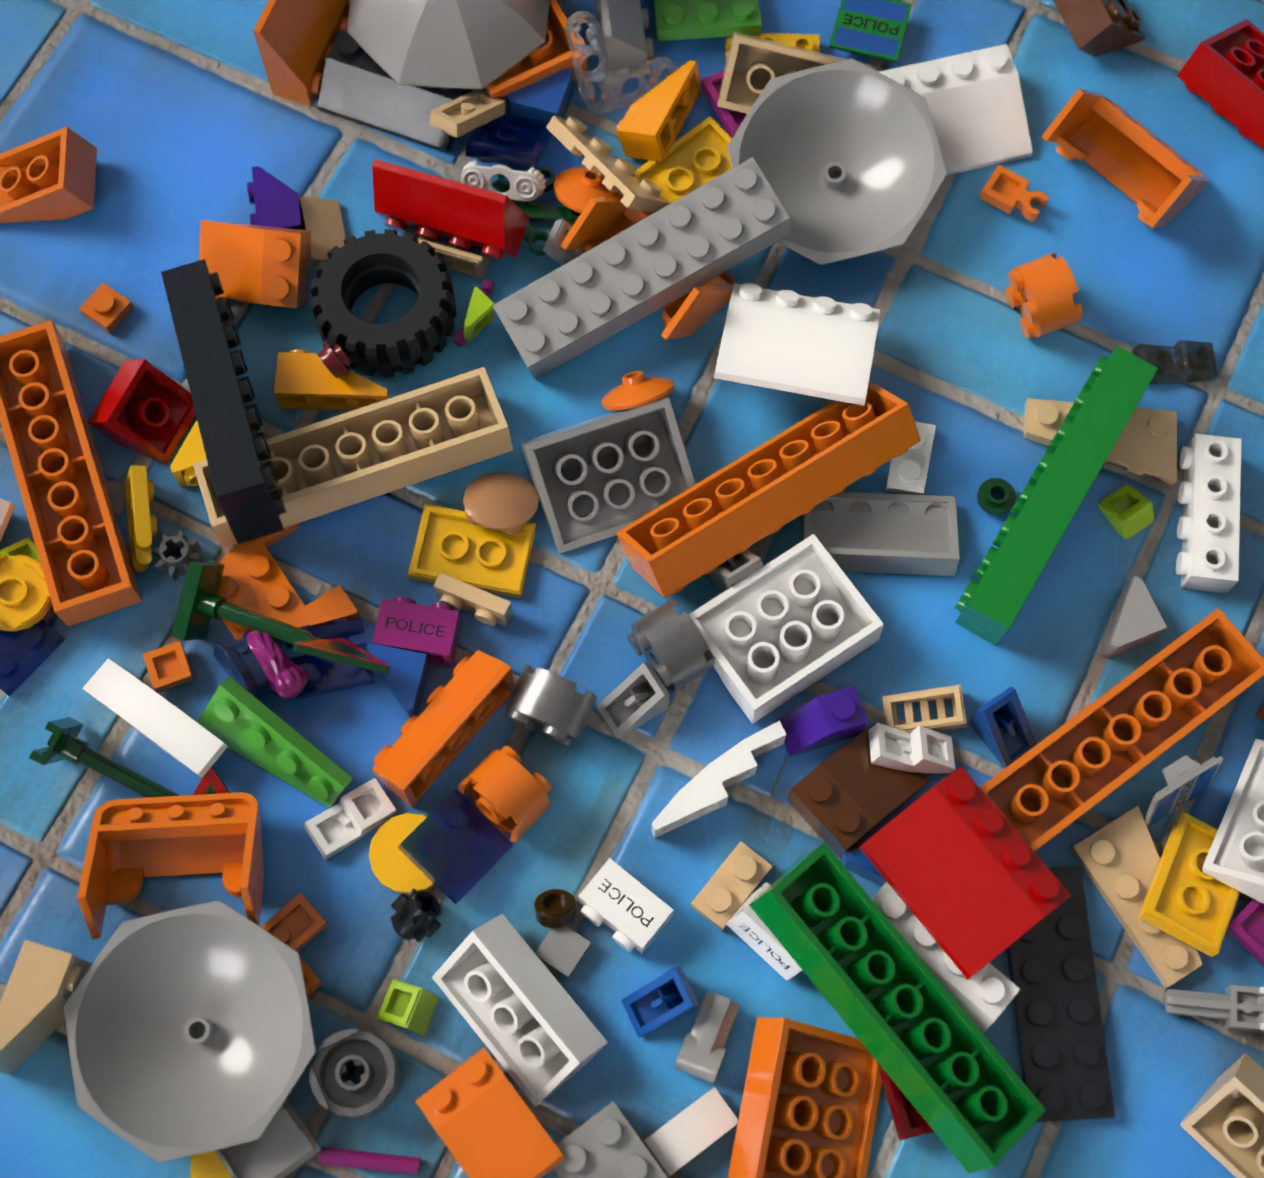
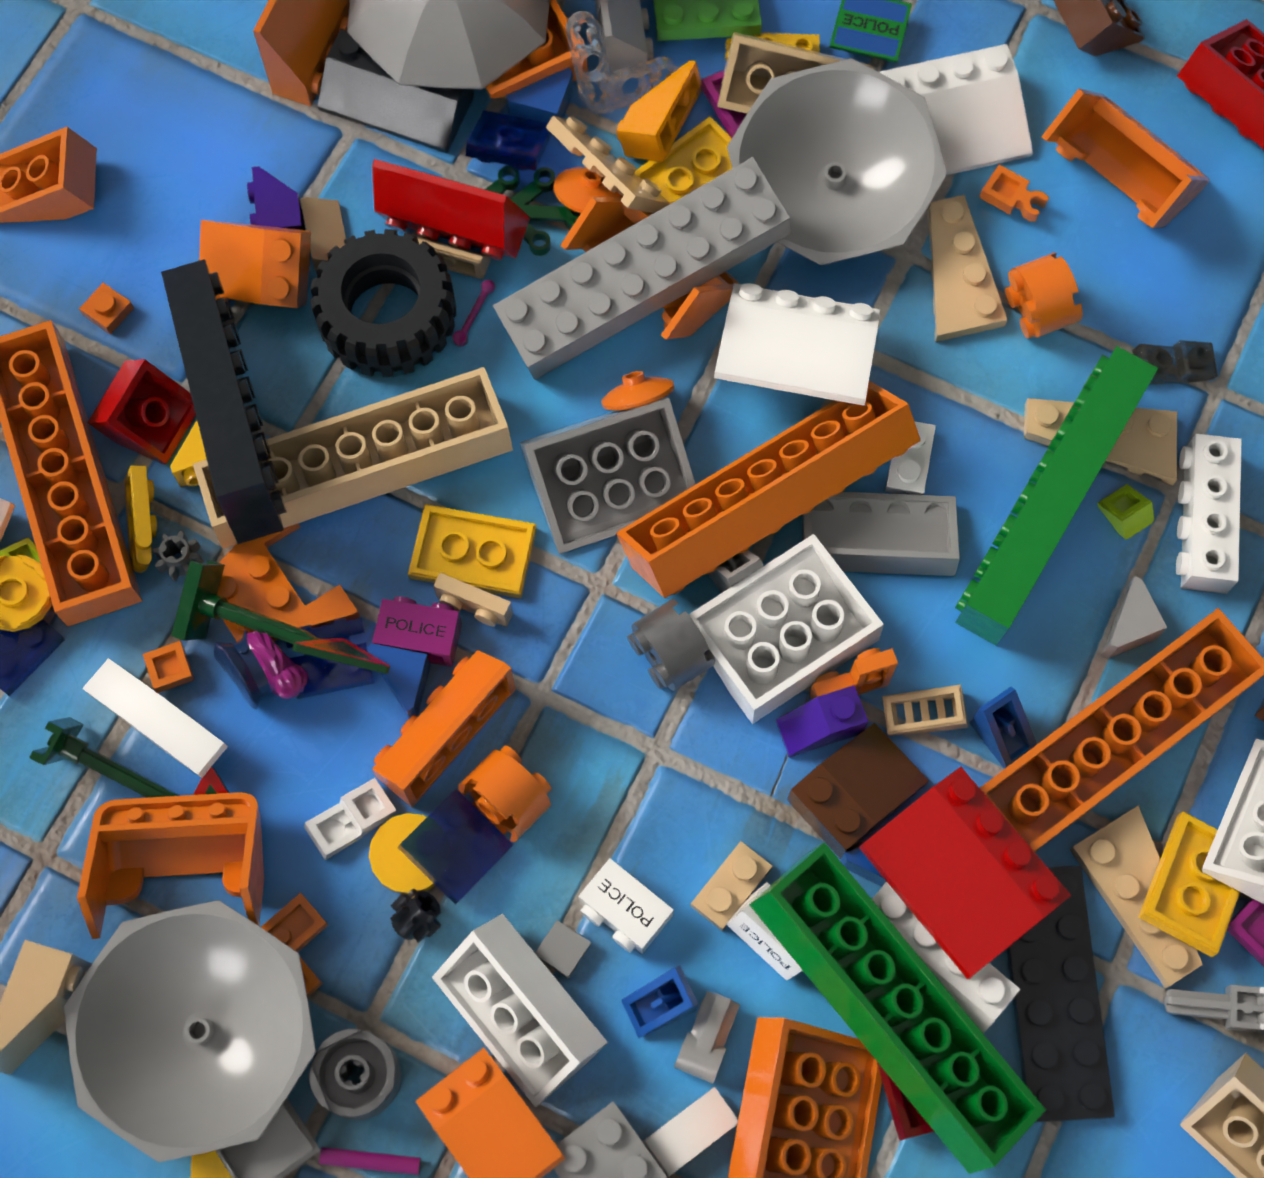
(271, 743): bright green wing -> none
(307, 384): light orange slope -> none
(335, 360): dark red plate -> none
(408, 1007): lime slope -> none
(467, 113): tan plate -> none
(479, 314): lime slope -> none
(500, 502): medium nougat dish -> none
(523, 185): white piece -> none
(550, 703): flat silver brick -> none
(555, 908): dark brown tile -> none
(556, 237): light grey tile -> none
(634, 701): light grey slope -> none
(707, 789): white slope -> none
(868, 673): none -> orange plate
(911, 752): white slope -> none
(961, 277): none -> tan wing
(994, 506): dark green plate -> none
(1184, 781): light grey piece -> none

